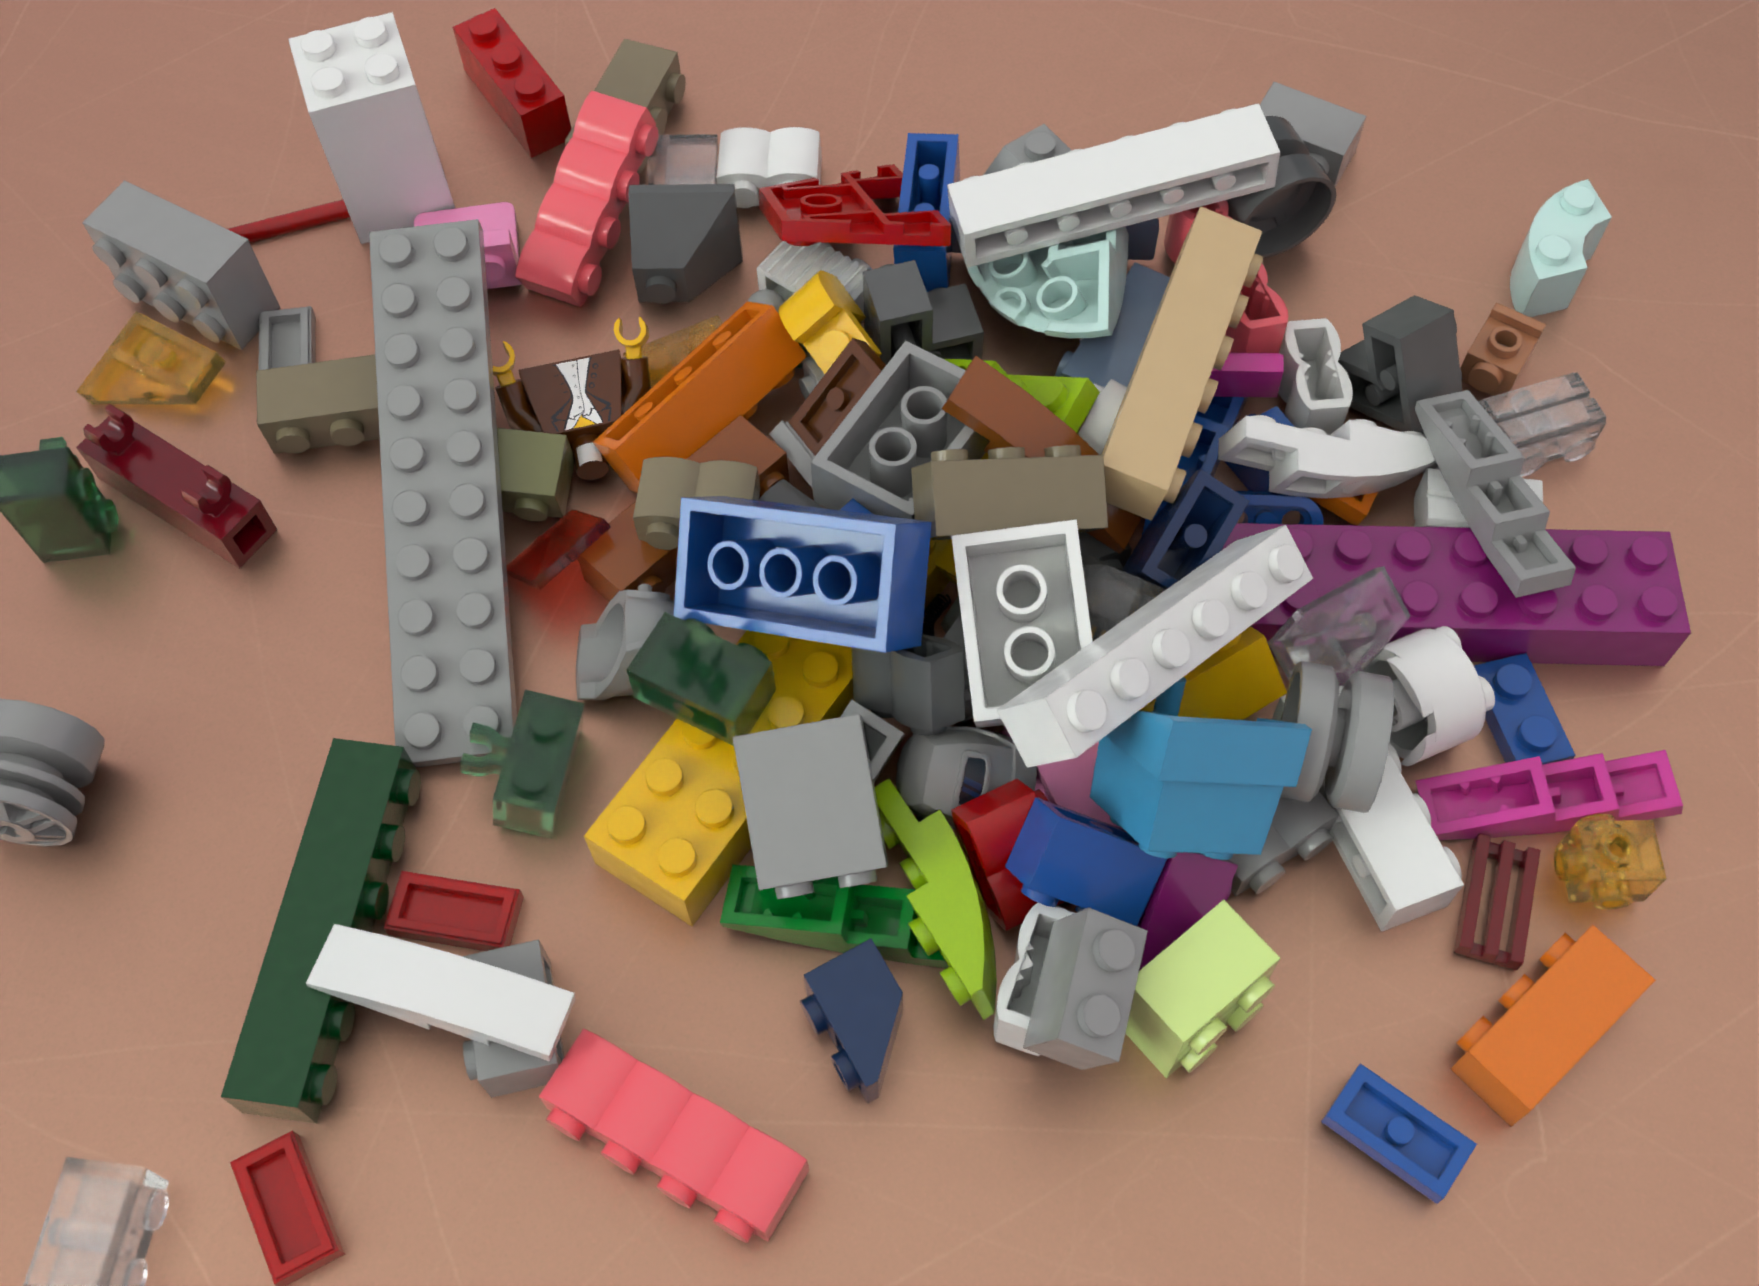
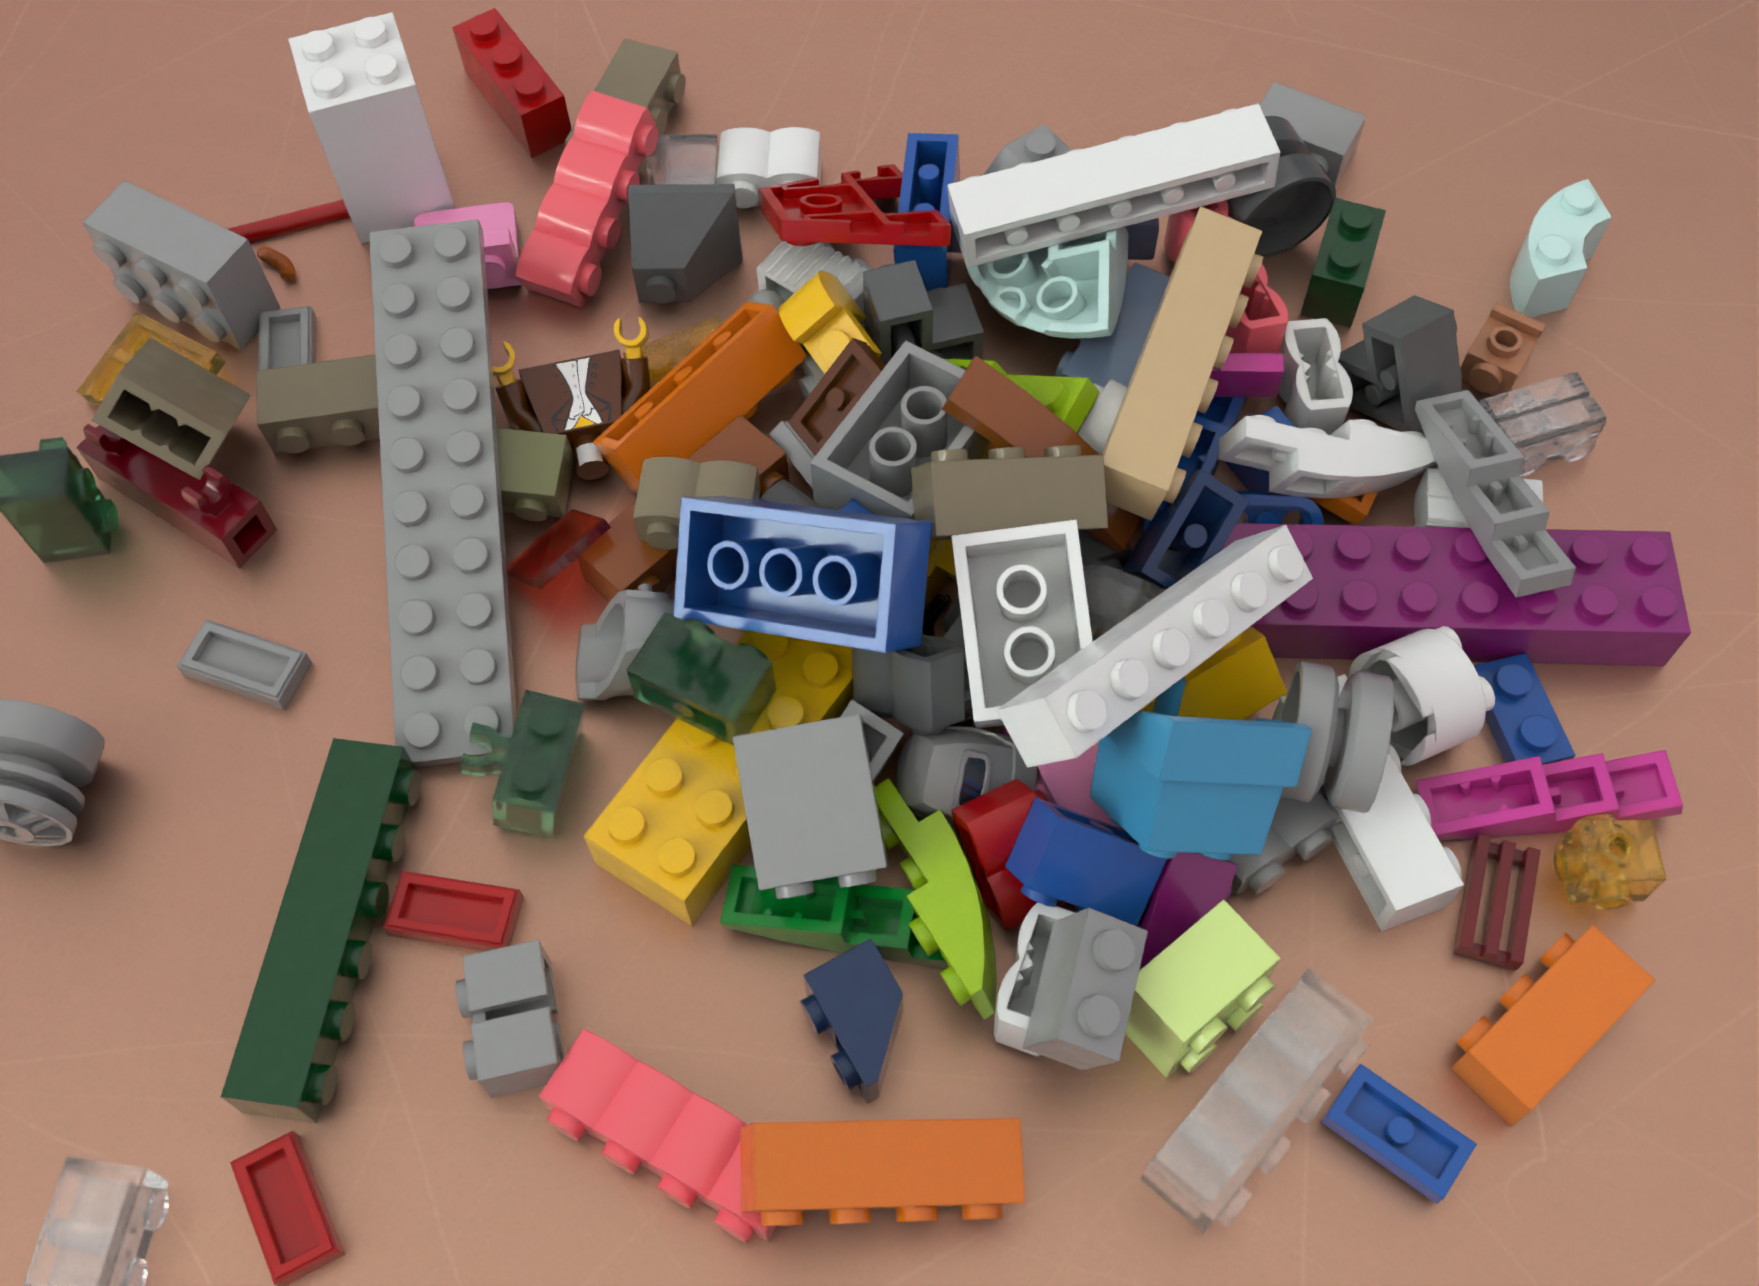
(171, 407): none -> dark tan brick
(244, 664): none -> light grey tile
(280, 264): none -> orange leg
(442, 990): white slope -> none
(881, 1166): none -> orange brick
(1256, 1100): none -> clear brick
(1342, 626): clear slope -> none
(1343, 262): none -> dark green brick

